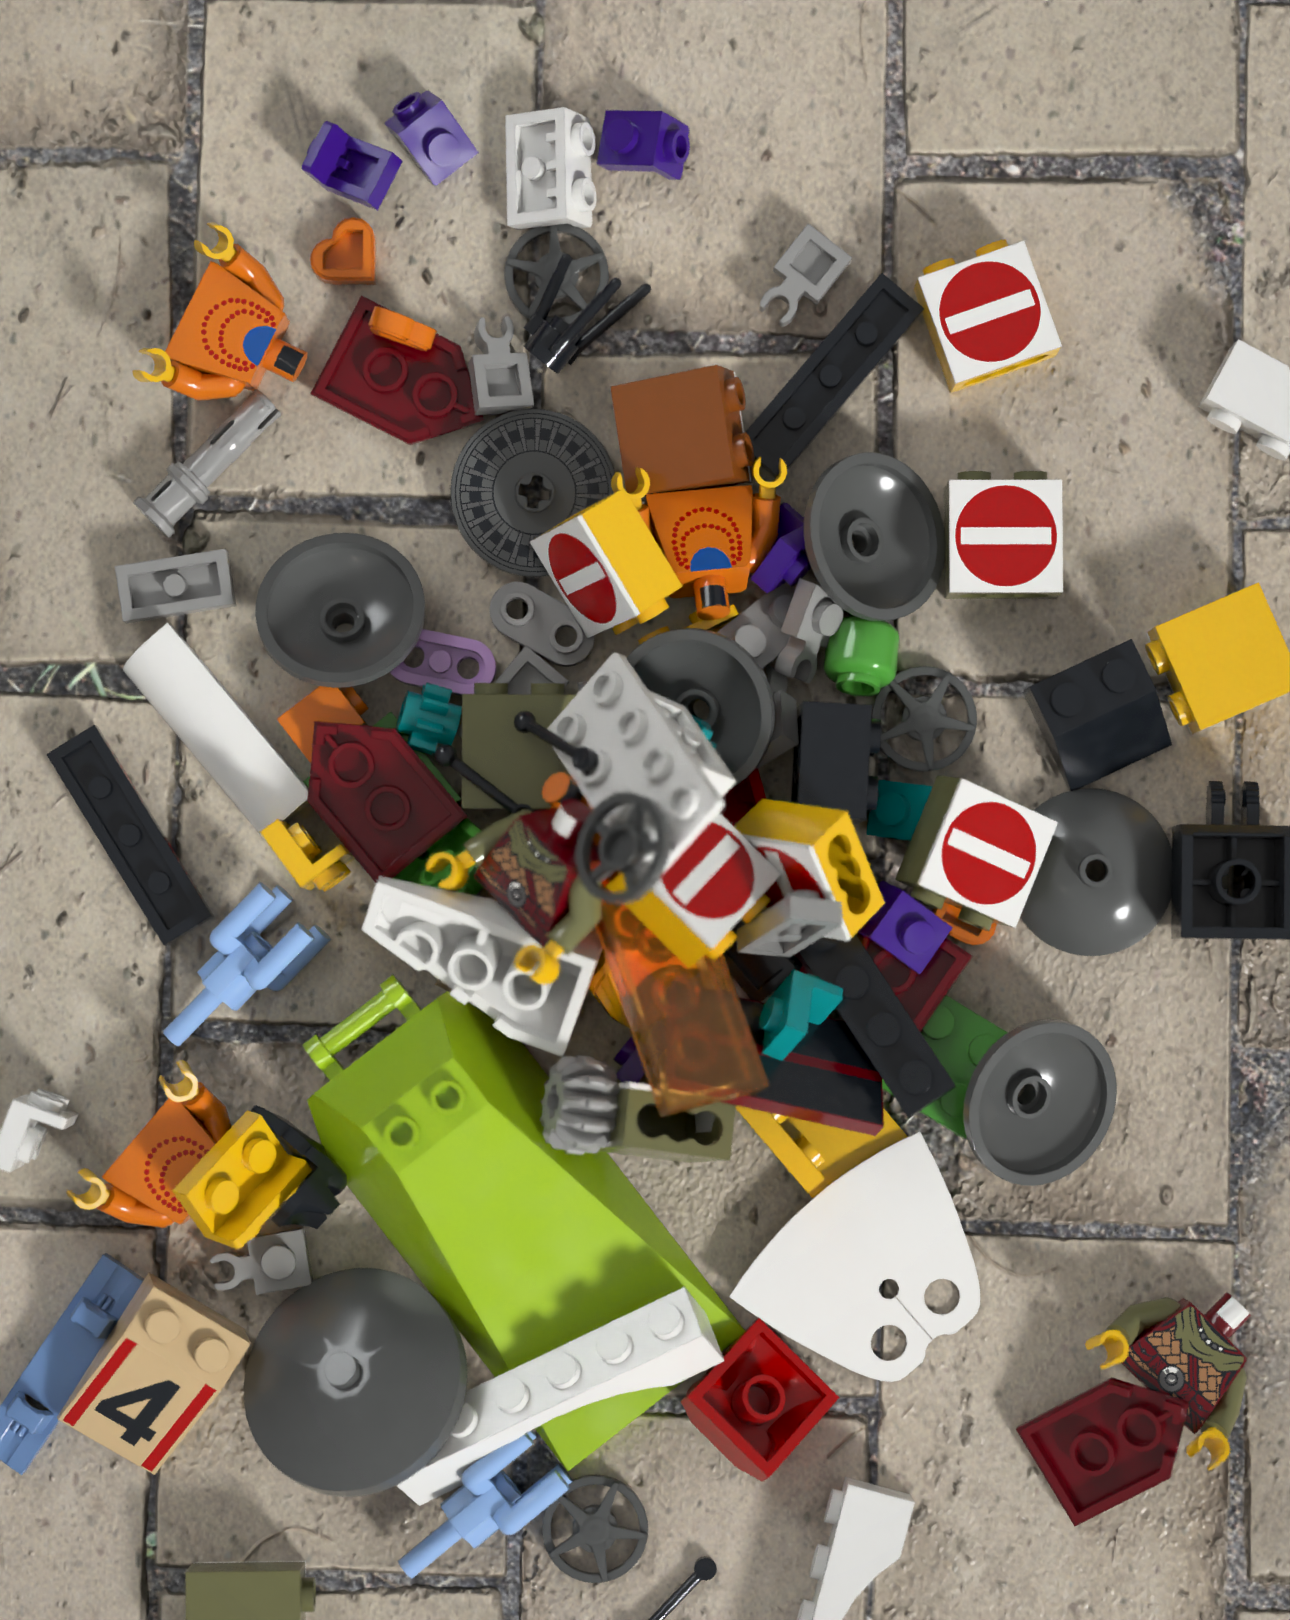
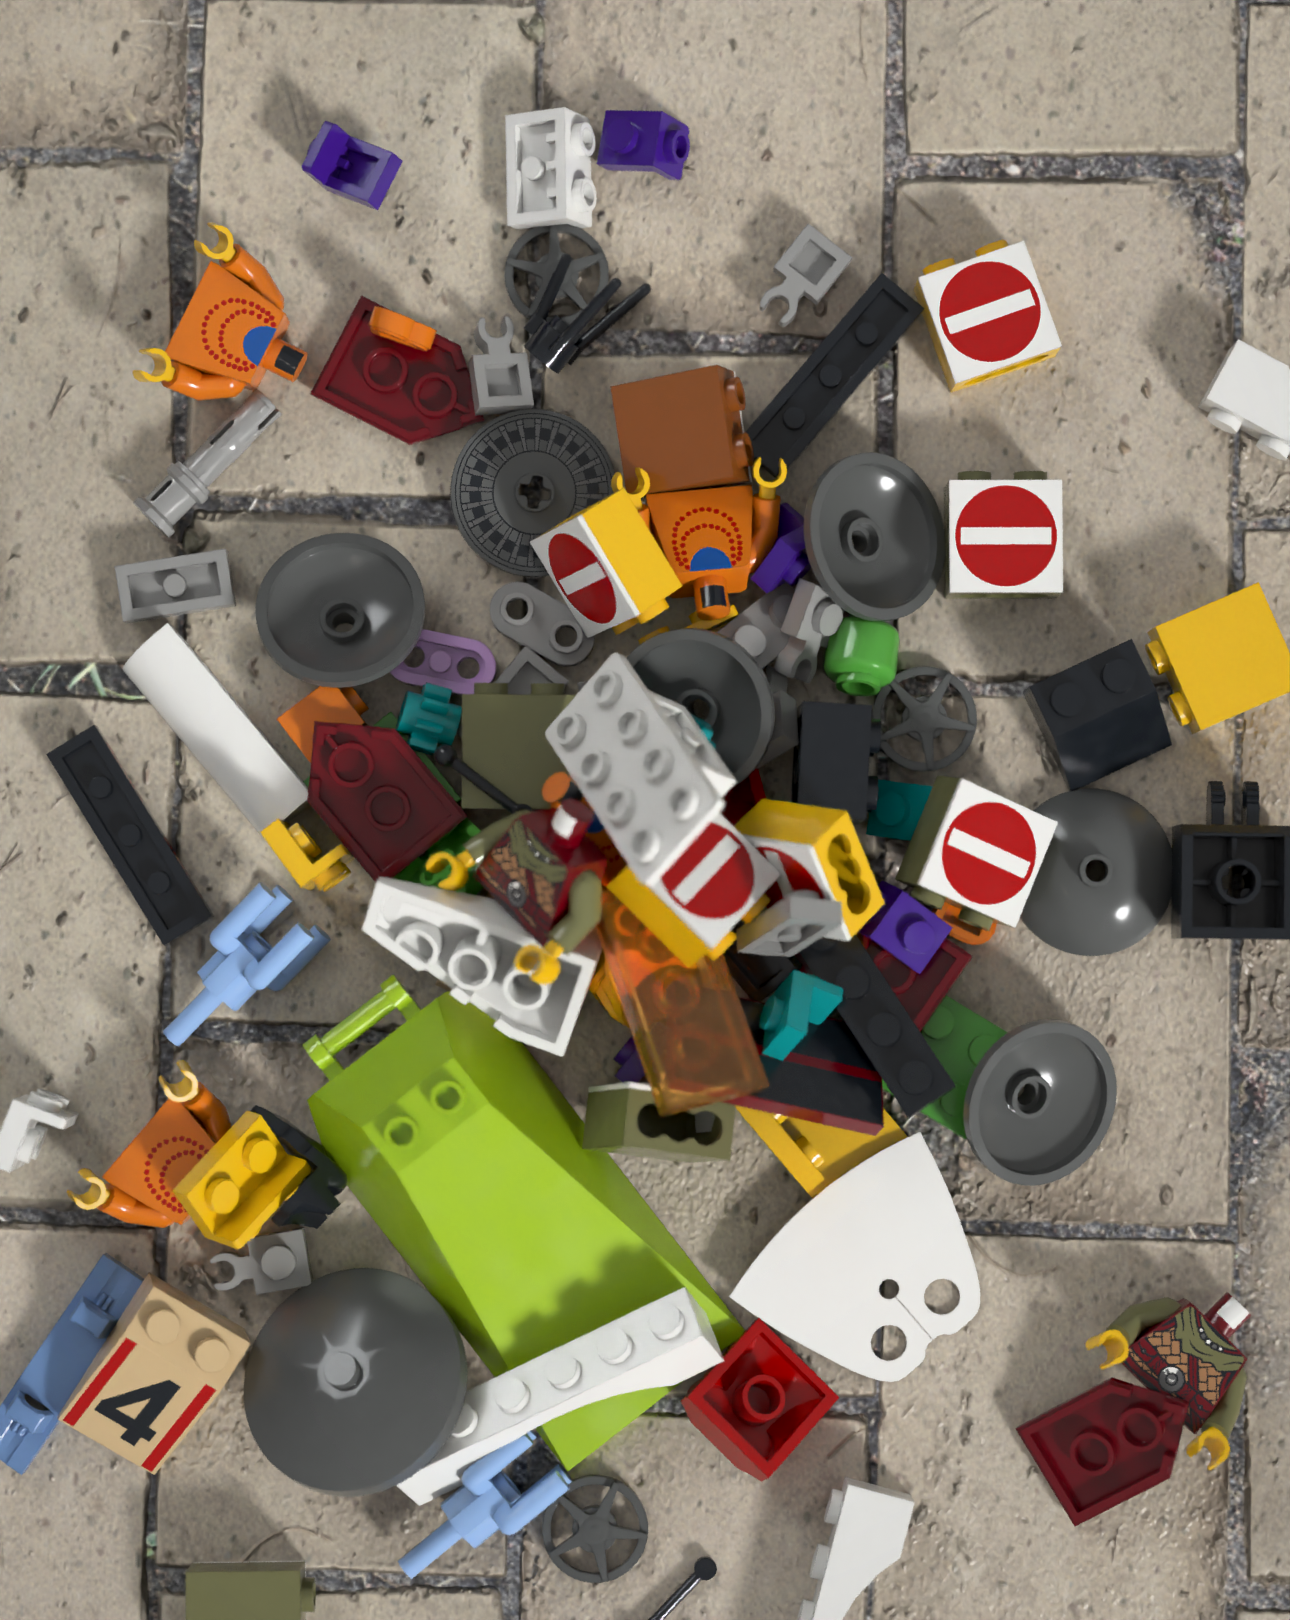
(347, 256): orange tile -> none
(431, 135): bracket -> none
(579, 1104): light grey gear -> none
(582, 757): black hinge -> none
(623, 848): dark grey wheel -> none

